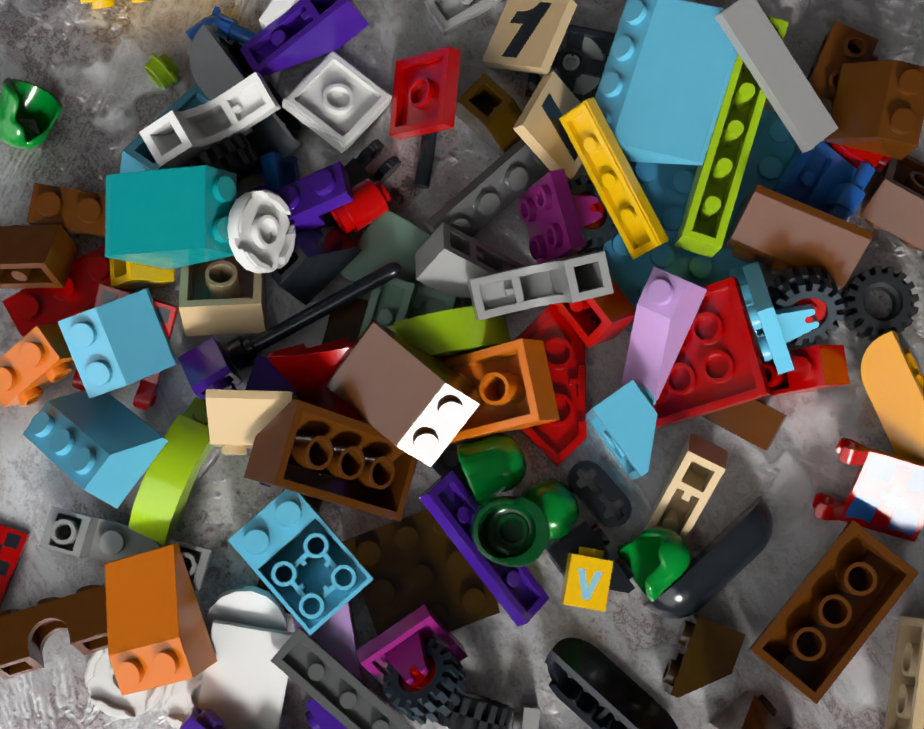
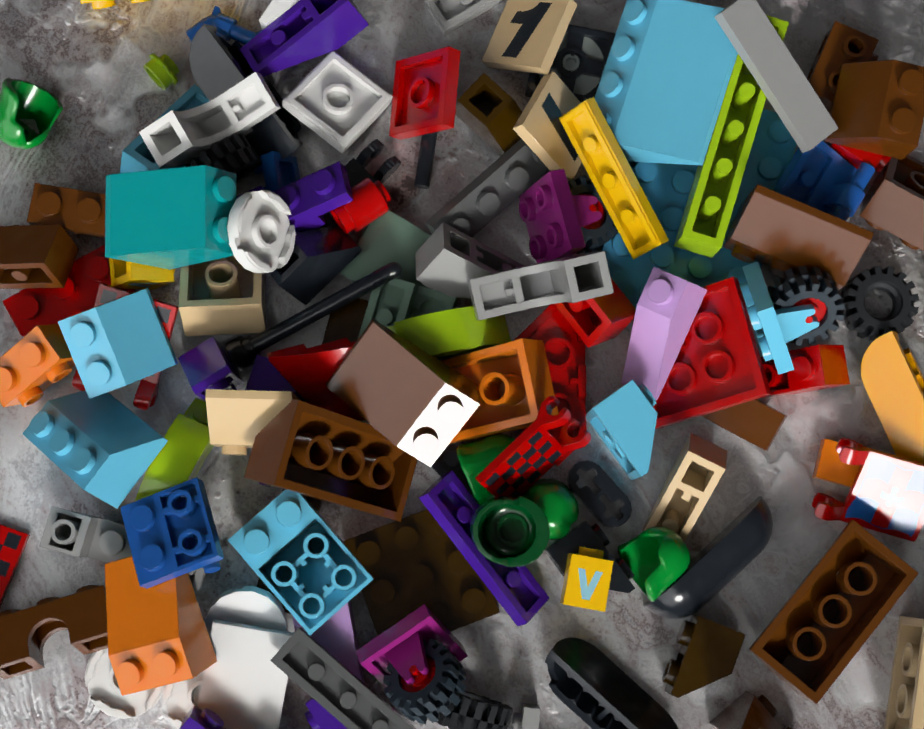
(172, 533): none -> blue plate
(533, 452): none -> red flag
(830, 468): none -> orange tile

